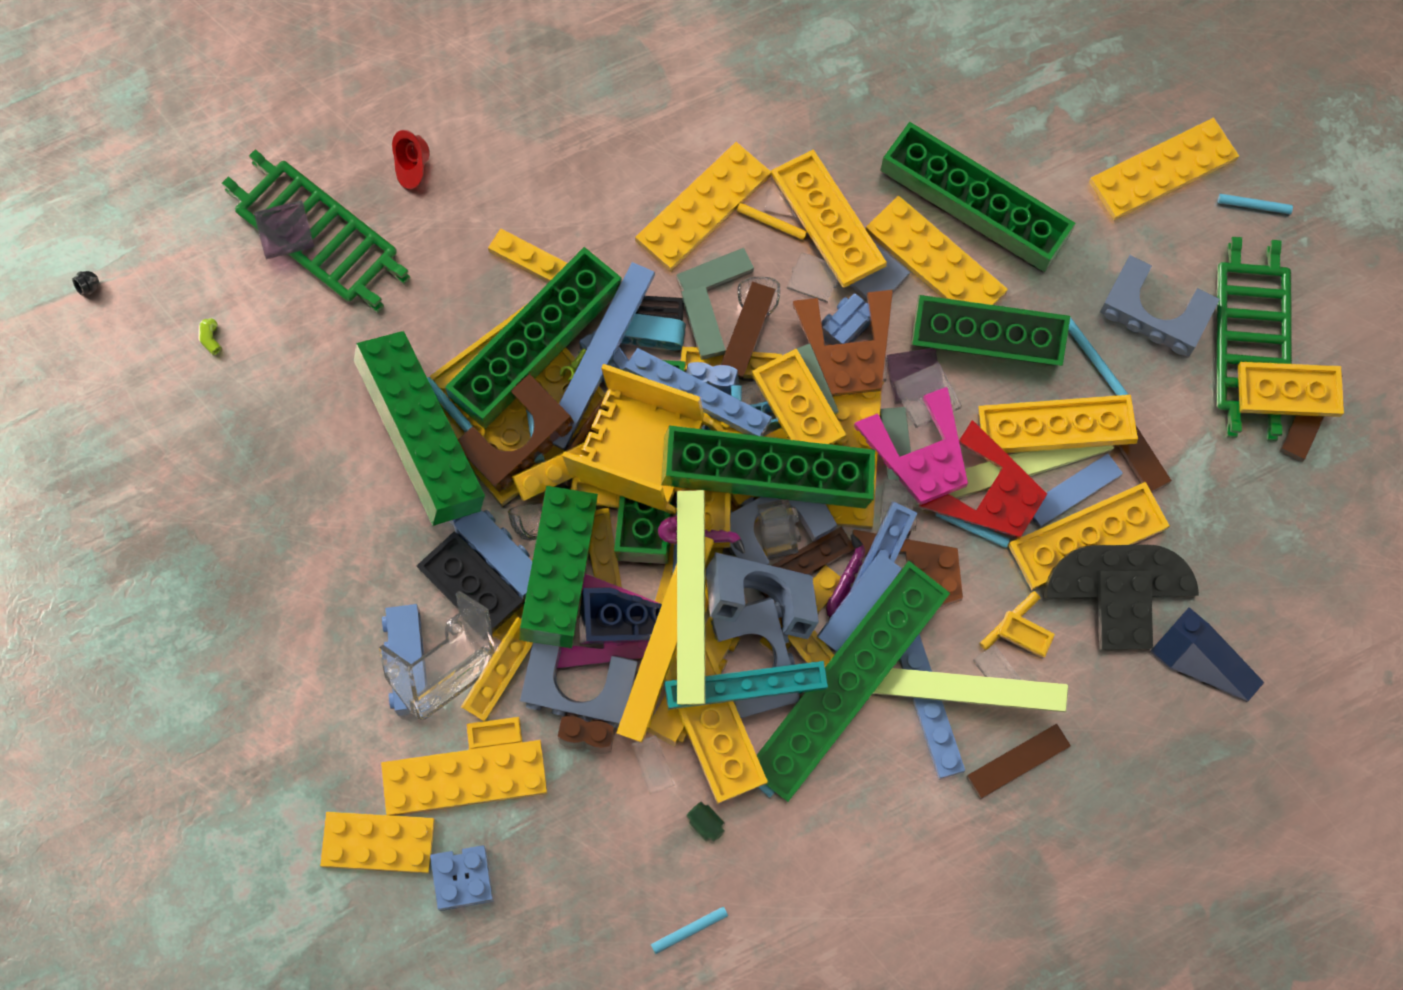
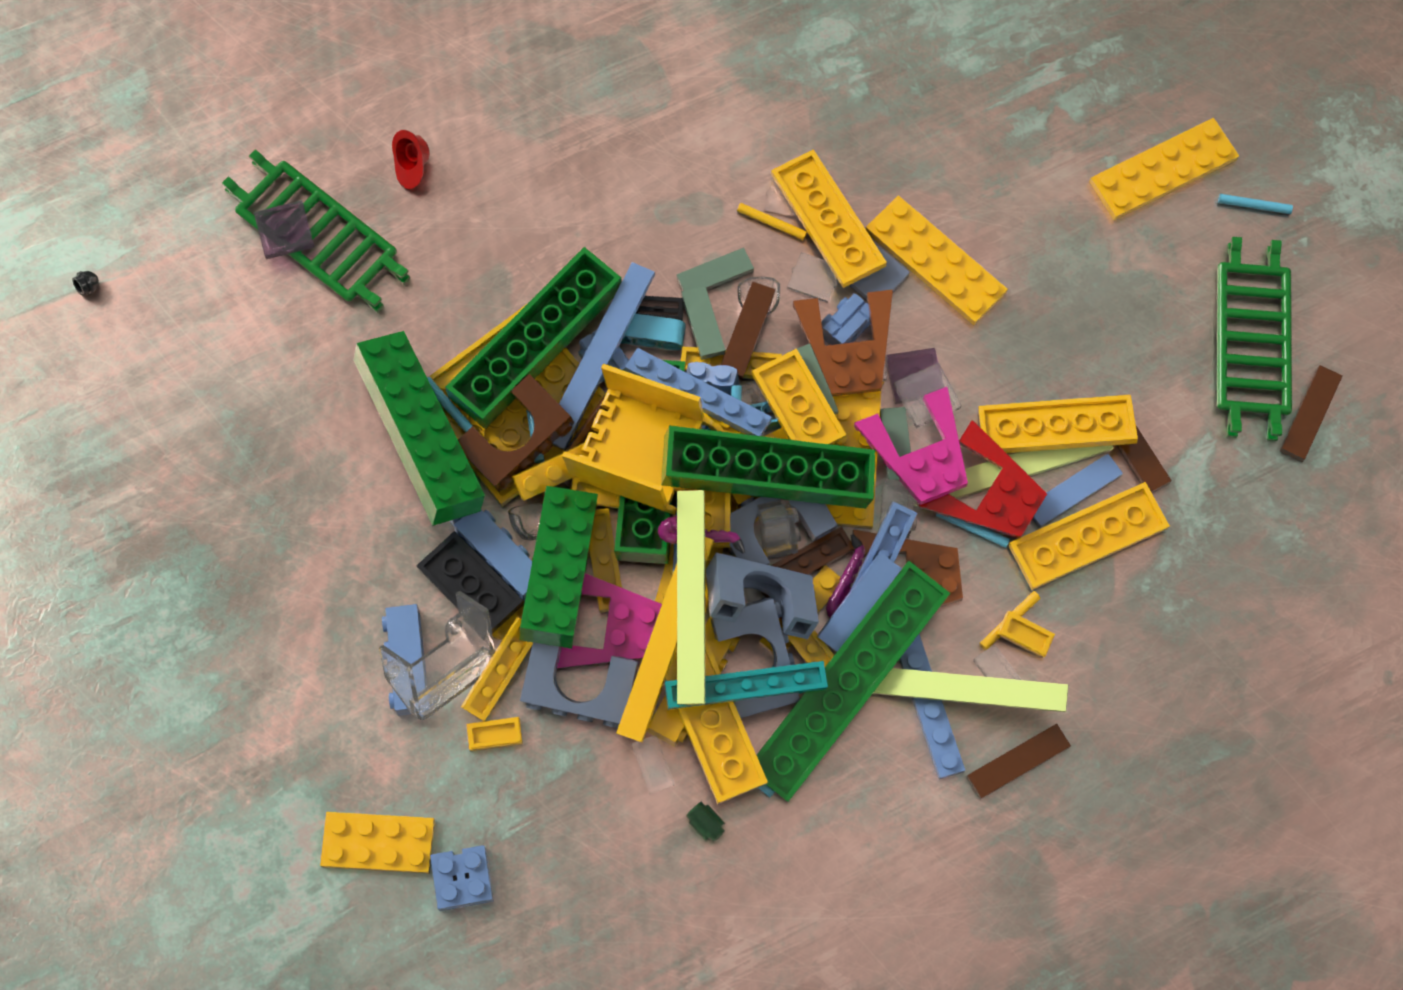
(206, 338): lime arm -> none
(463, 778): yellow plate -> none
(525, 256): yellow plate -> none
(573, 367): lime hand -> none
(594, 735): reddish brown brick -> none
(615, 617): dark blue wedge -> none
(689, 930): medium azure bar -> none
(703, 206): yellow plate -> none
(977, 196): green brick -> none
(990, 330): green brick -> none
(1096, 359): medium azure bar -> none
(1124, 583): pearl dark grey plate -> none
(1179, 333): sand blue arch -> none
(1202, 653): dark blue wedge -> none
(1290, 389): yellow plate -> none

